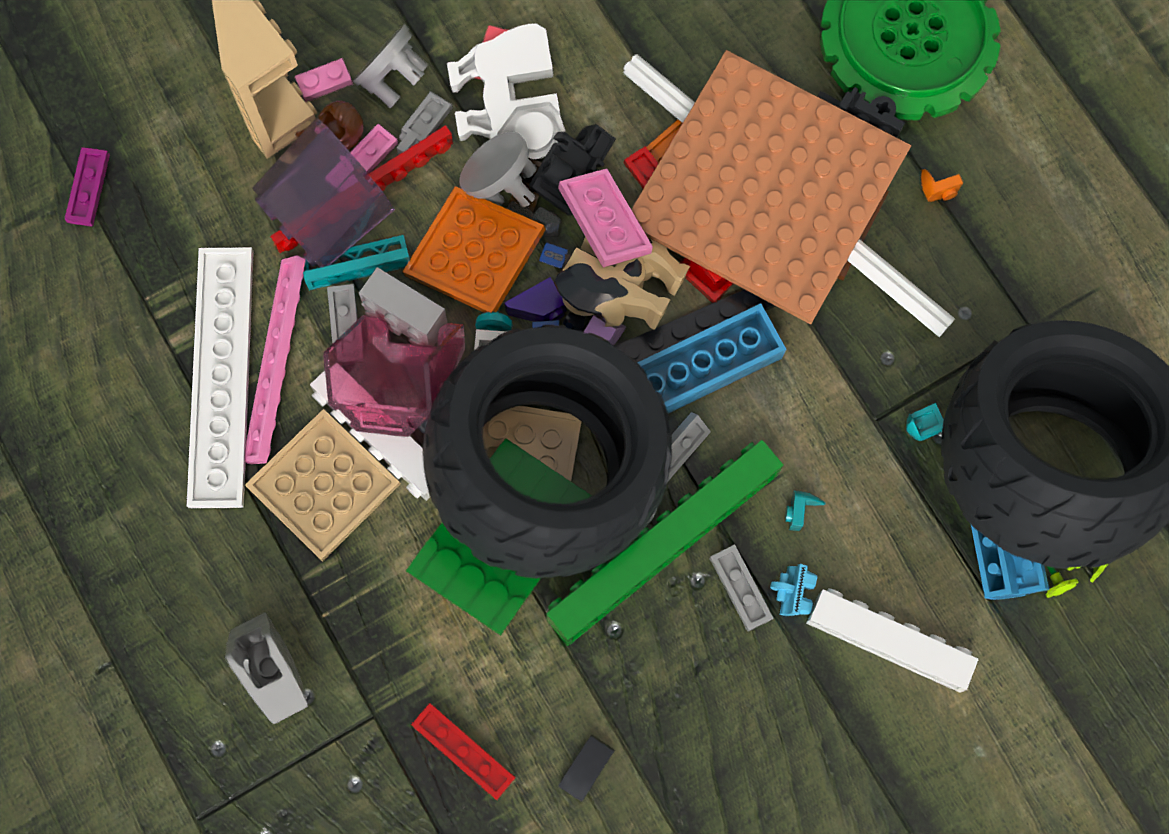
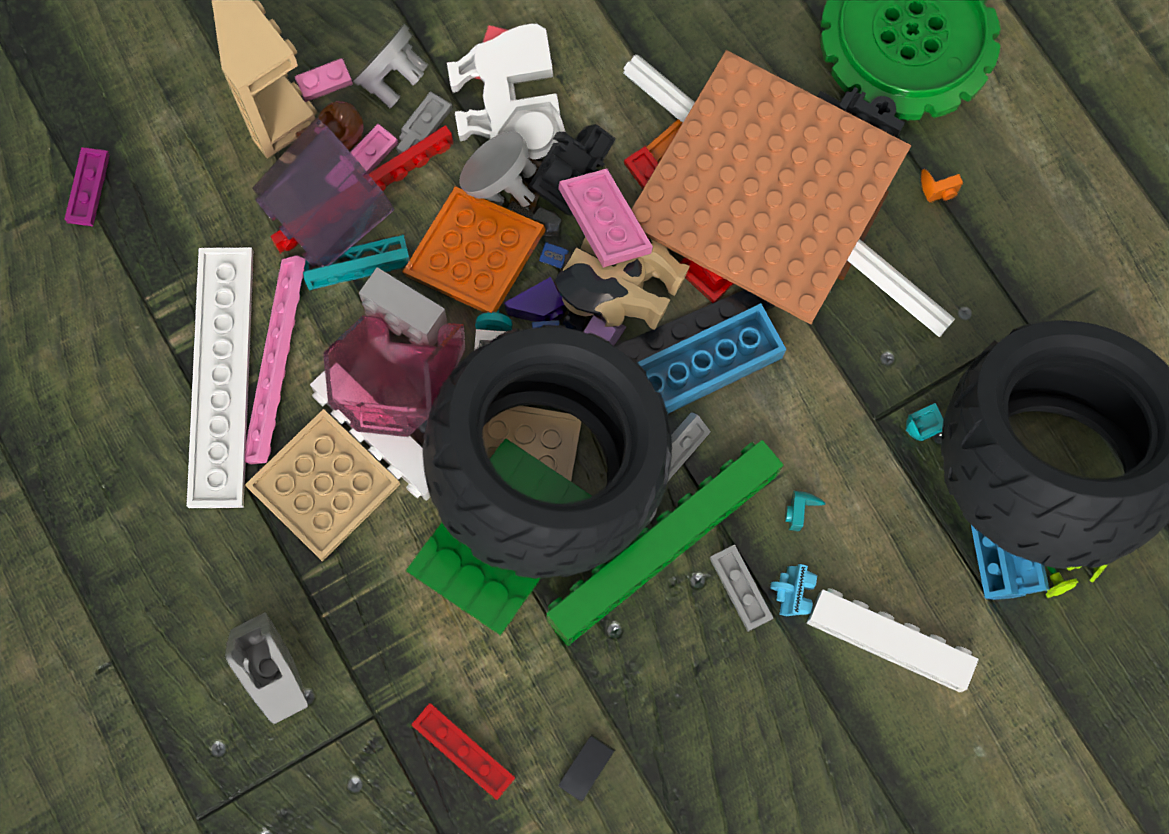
(342, 309): light grey plate -> none

